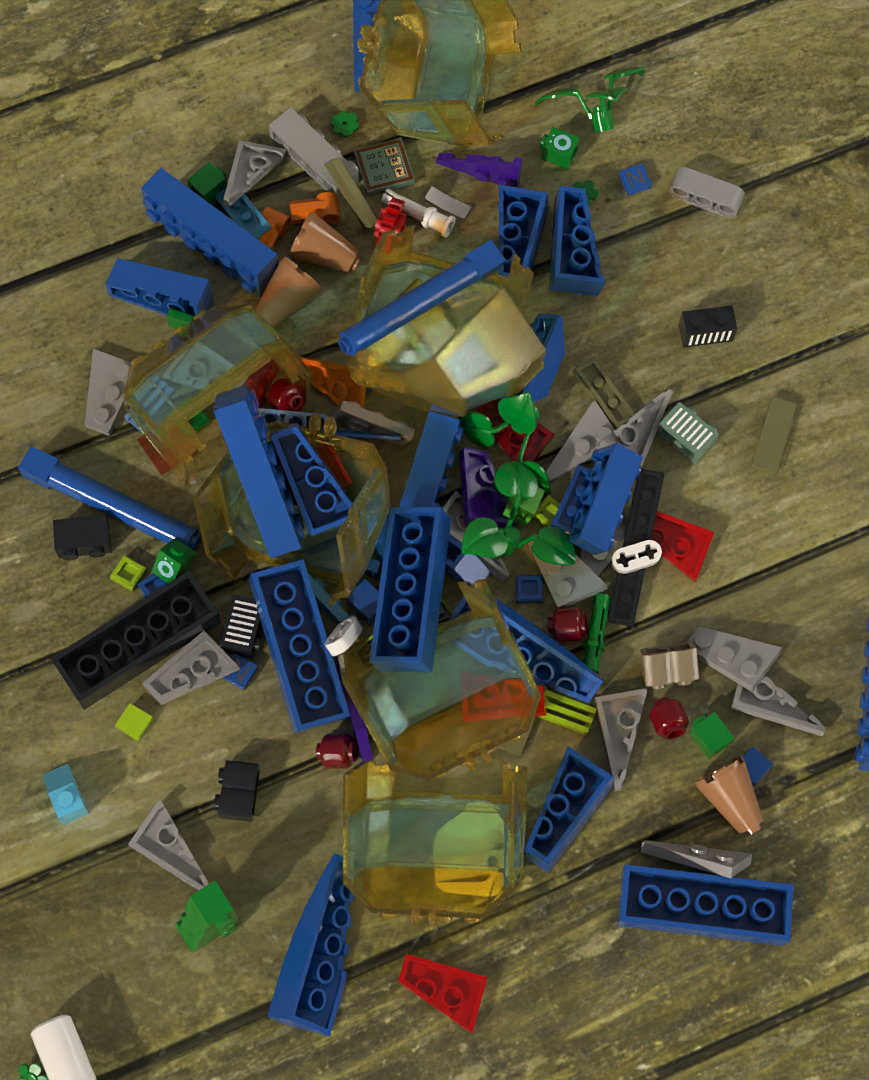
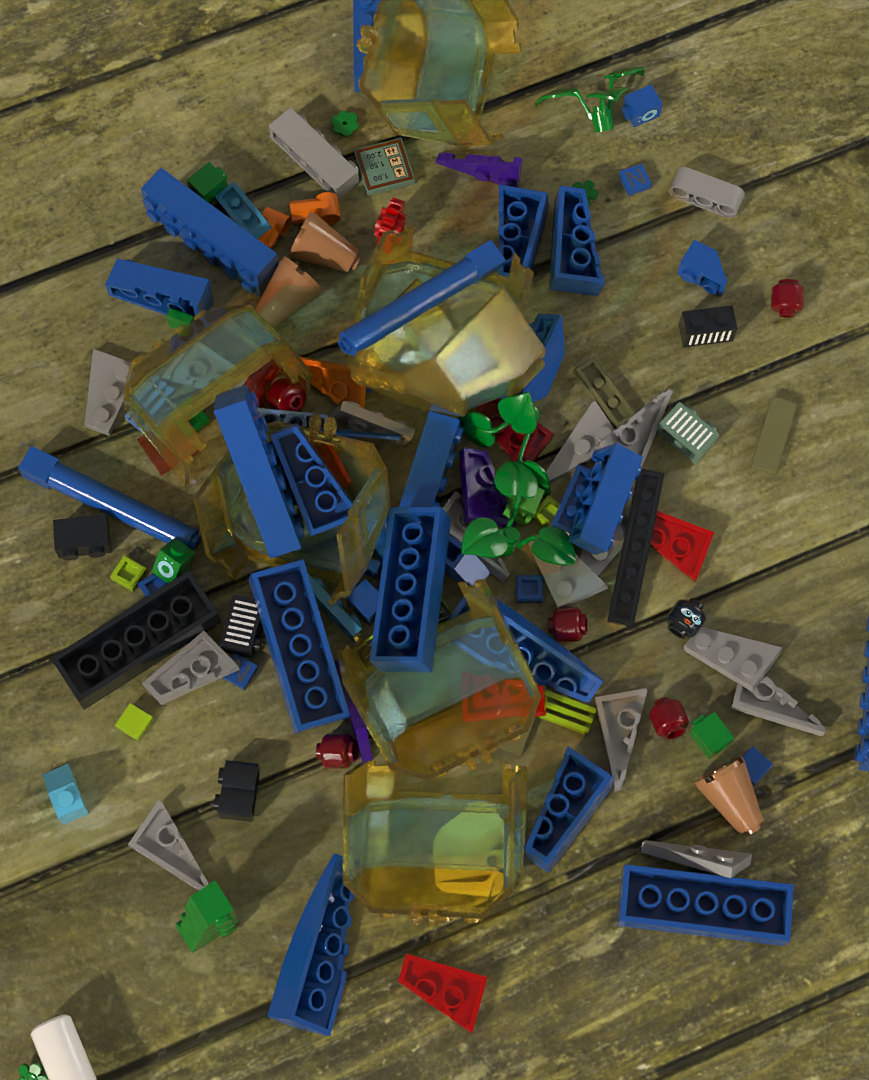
(249, 167): light grey wing -> none
(343, 636): white beam -> none
(351, 192): olive tile -> none
(427, 216): white pin -> none
(447, 203): white sticker -> none
(559, 147): green brick -> none
(594, 645): green pin -> none
(635, 550): white beam -> none
(642, 106): none -> blue brick
(669, 664): dark tan brick -> none
(686, 618): none -> black head
(703, 267): none -> blue slope
(787, 298): none -> dark red head

